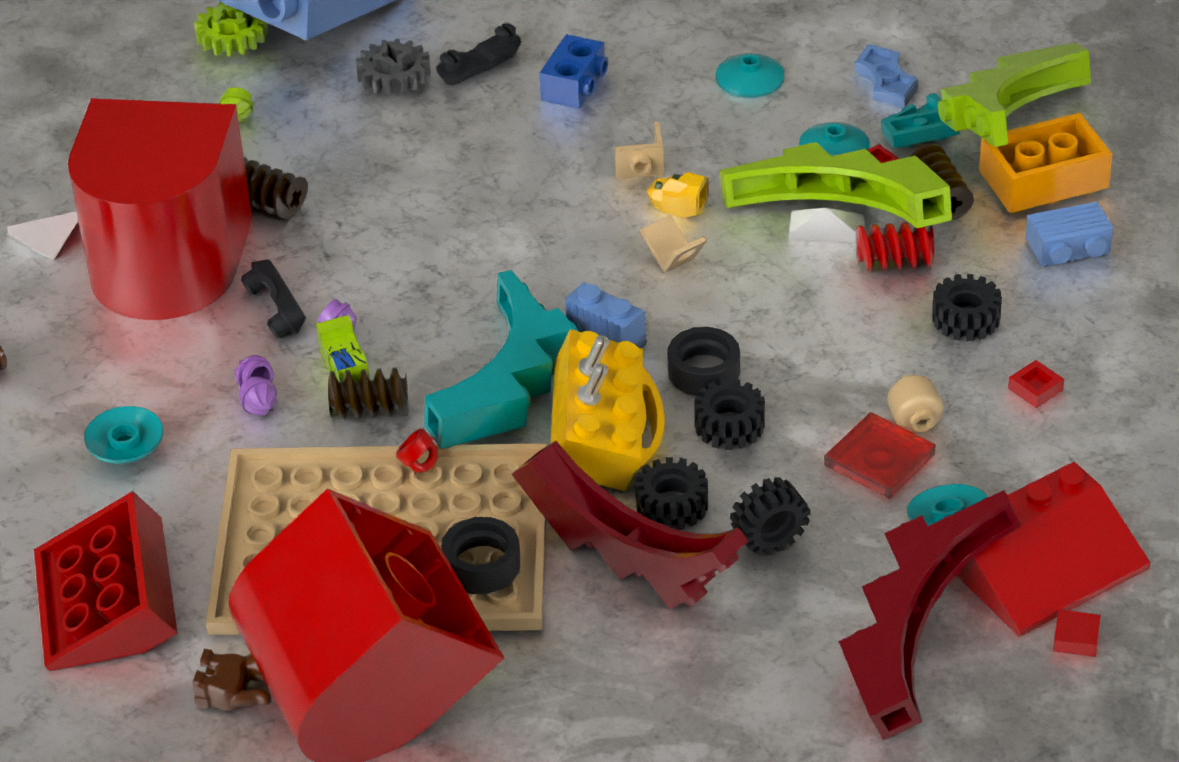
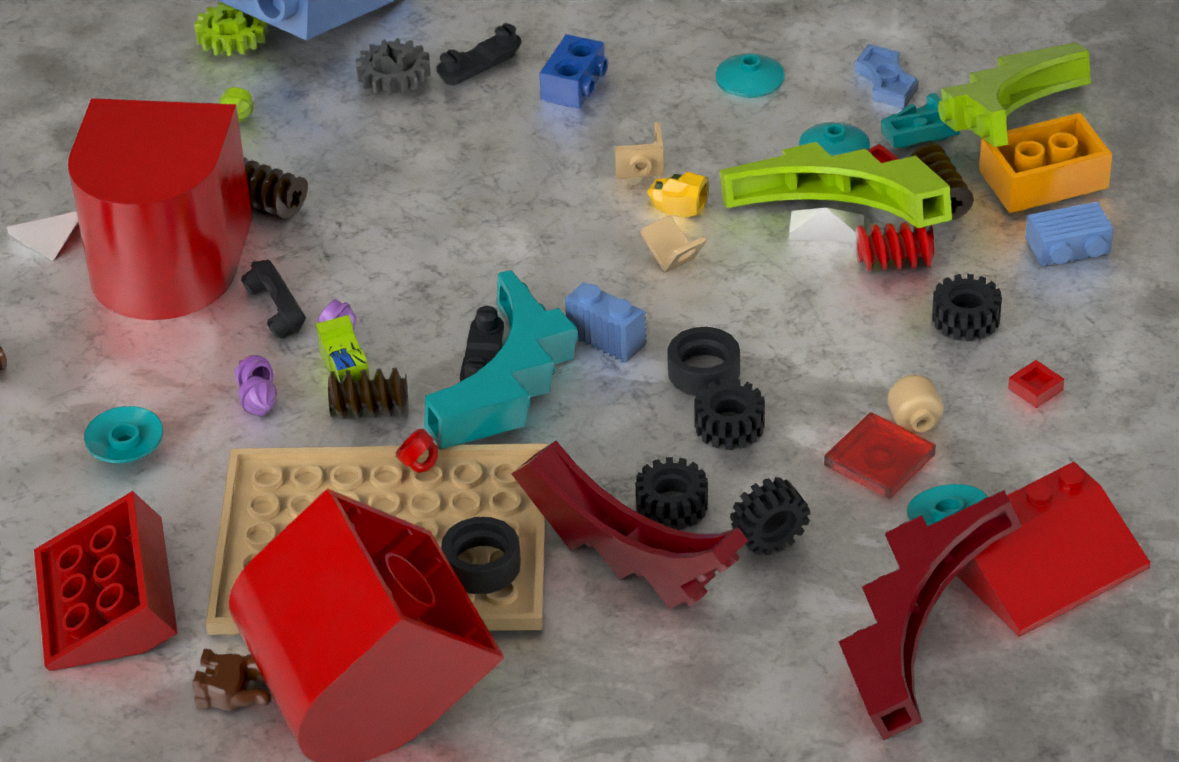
(483, 341): none -> black piece
(603, 406): yellow piece -> none
(1076, 633): red tile -> none

